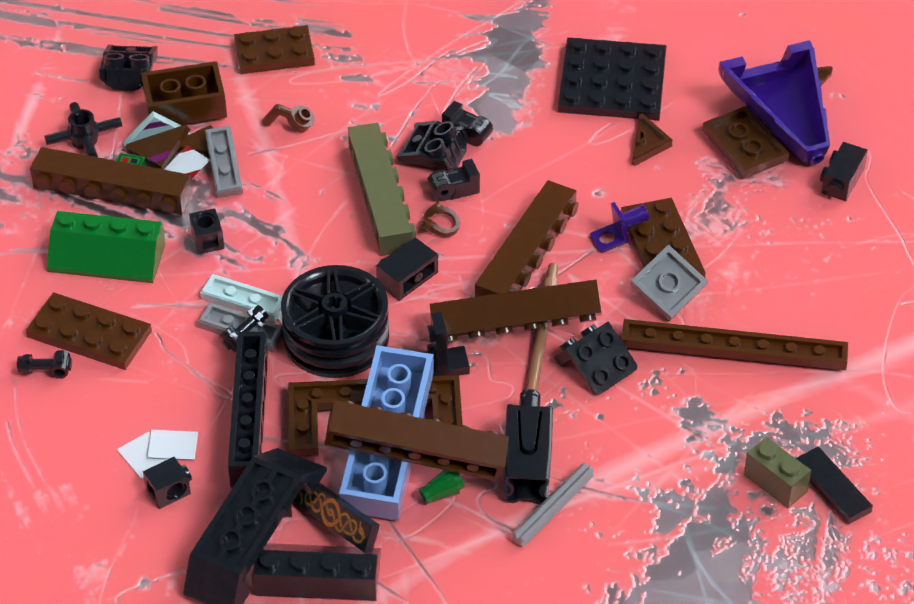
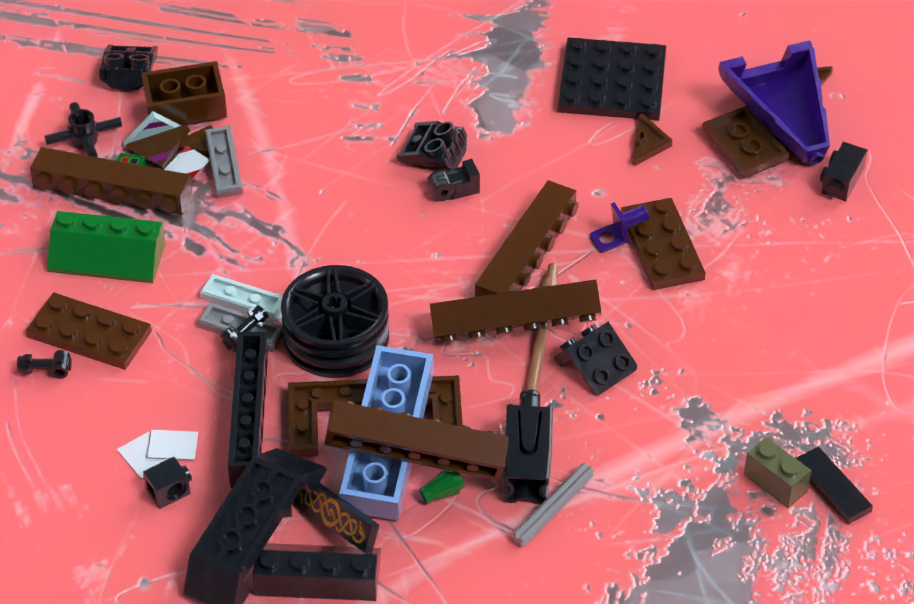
(206, 231): black brick -> none
(274, 49): reddish brown plate -> none
(299, 117): reddish brown plate -> none
(380, 187): olive brick -> none
(407, 268): black brick -> none
(428, 225): reddish brown piece -> none
(445, 360): black bracket -> none
(477, 127): black leg -> none
(669, 282): light grey plate -> none
(735, 344): reddish brown plate -> none

